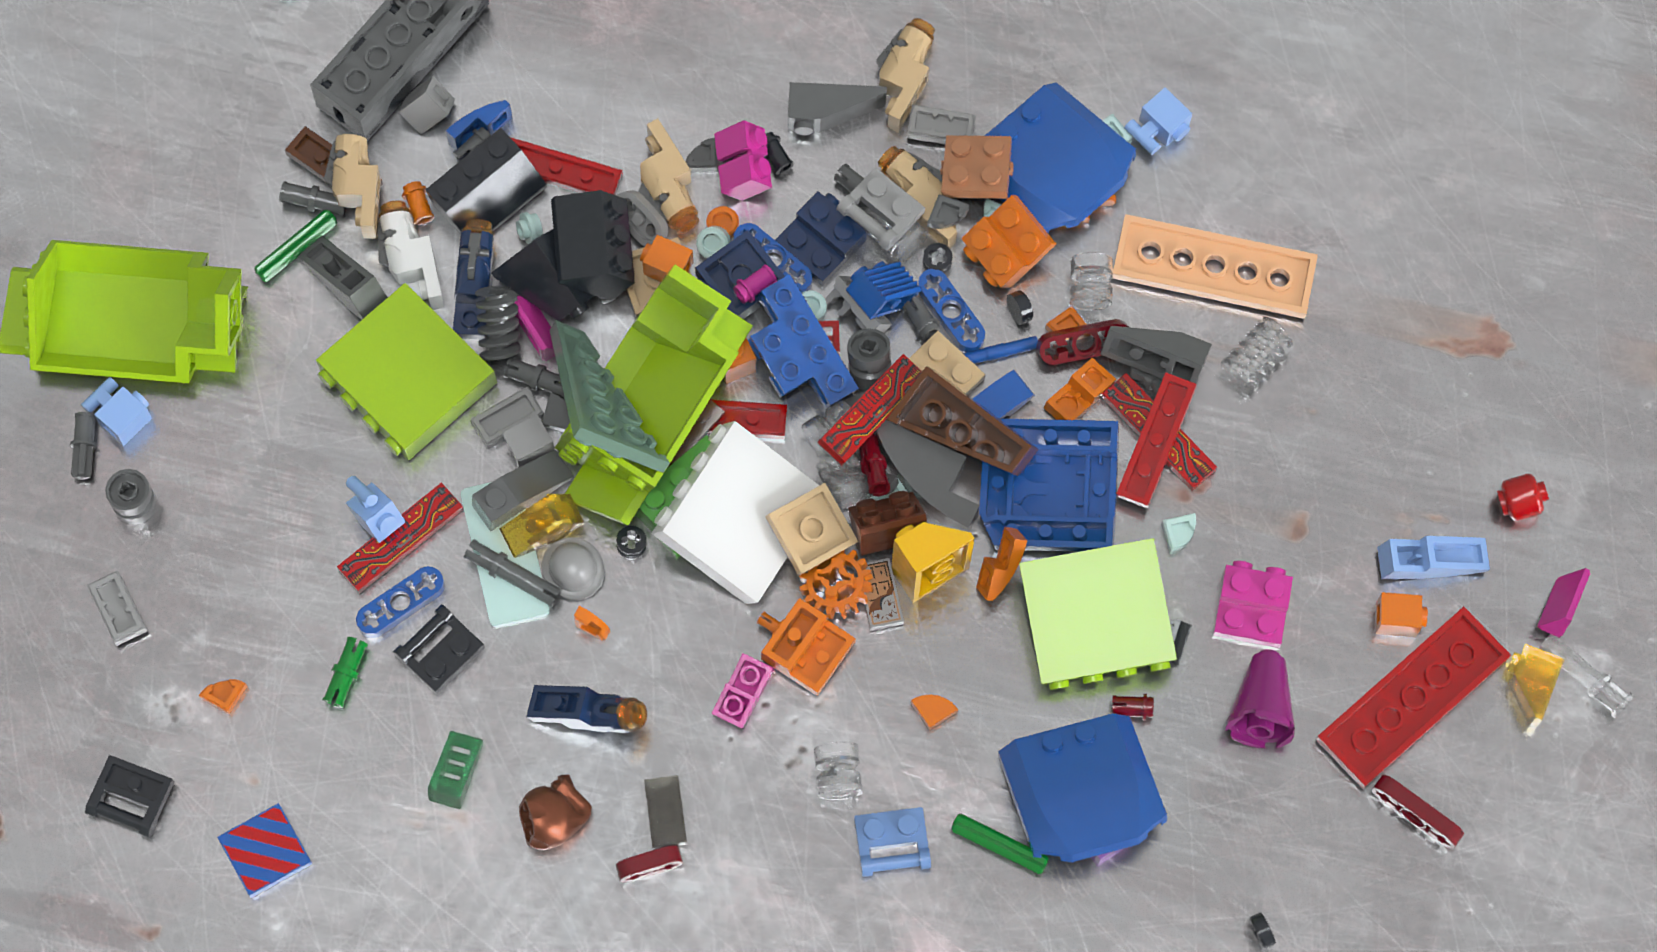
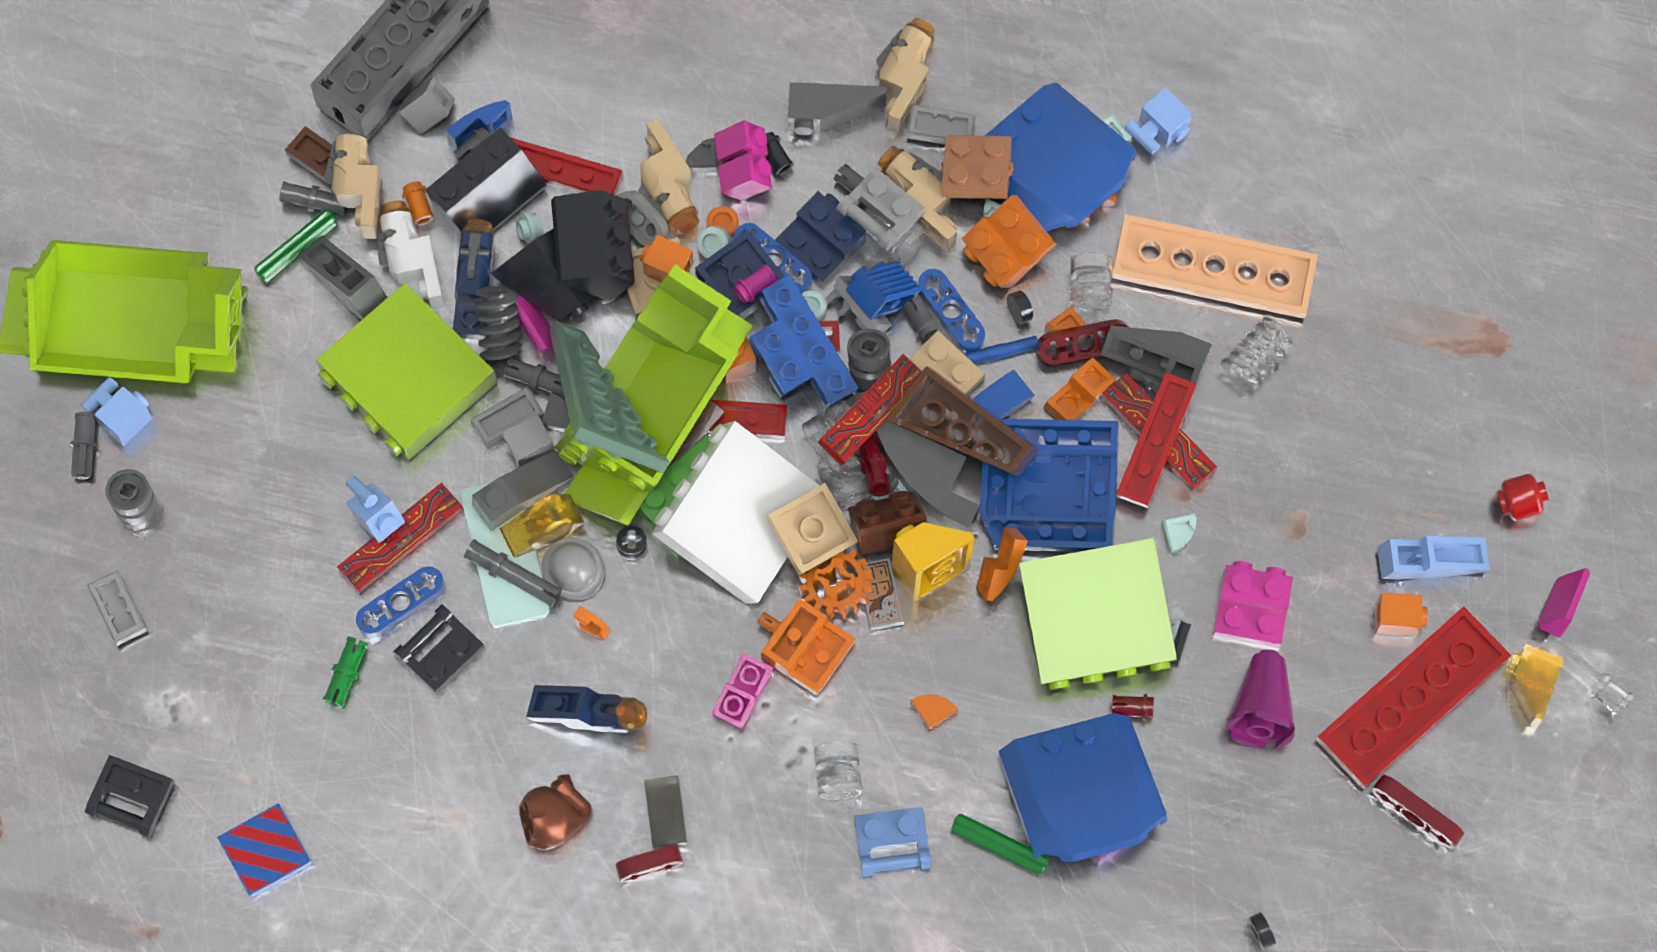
(223, 694): orange tile -> none
(450, 790): clear green slope -> none
(933, 250): black bush -> none
(947, 212): dark grey tile -> none

